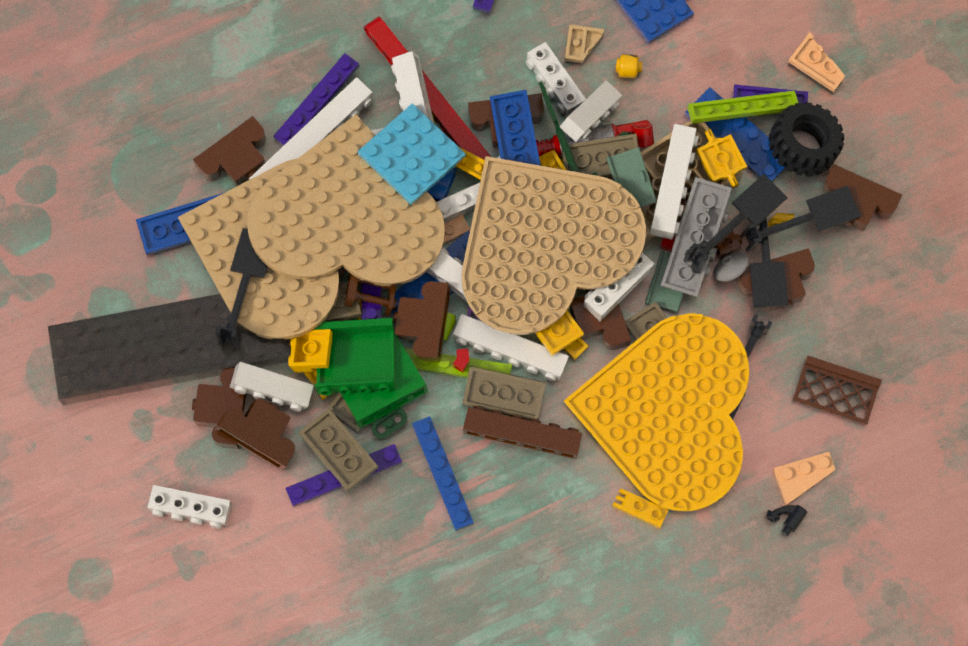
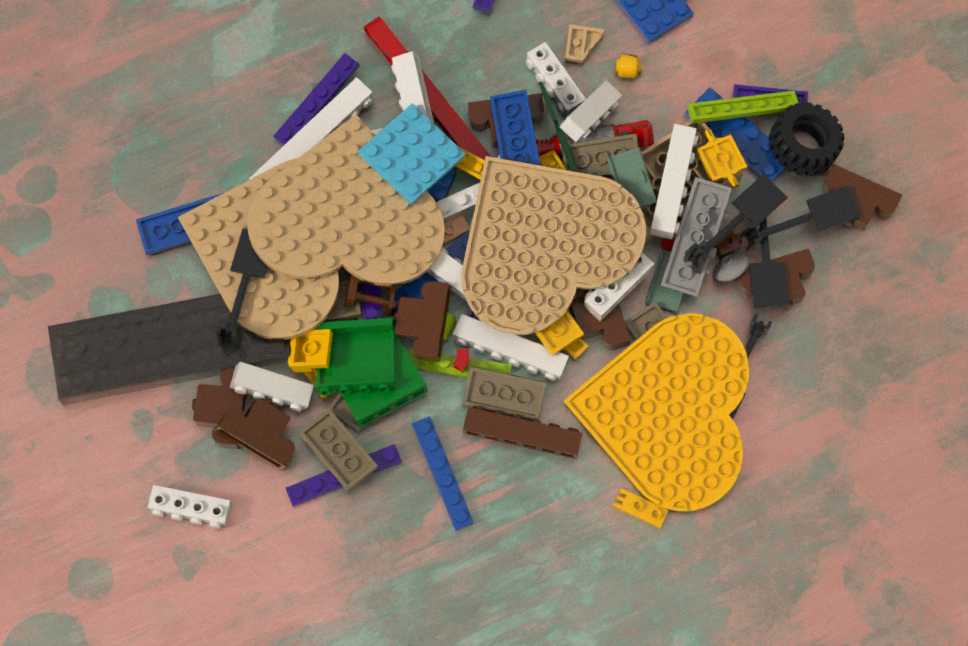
(234, 154): reddish brown brick -> none
(389, 424): dark green plate -> none
(779, 218): yellow arm -> none
(794, 519): black plant -> none
(801, 475): light nougat wing -> none
(815, 63): light nougat wing -> none
(843, 374): reddish brown fence -> none

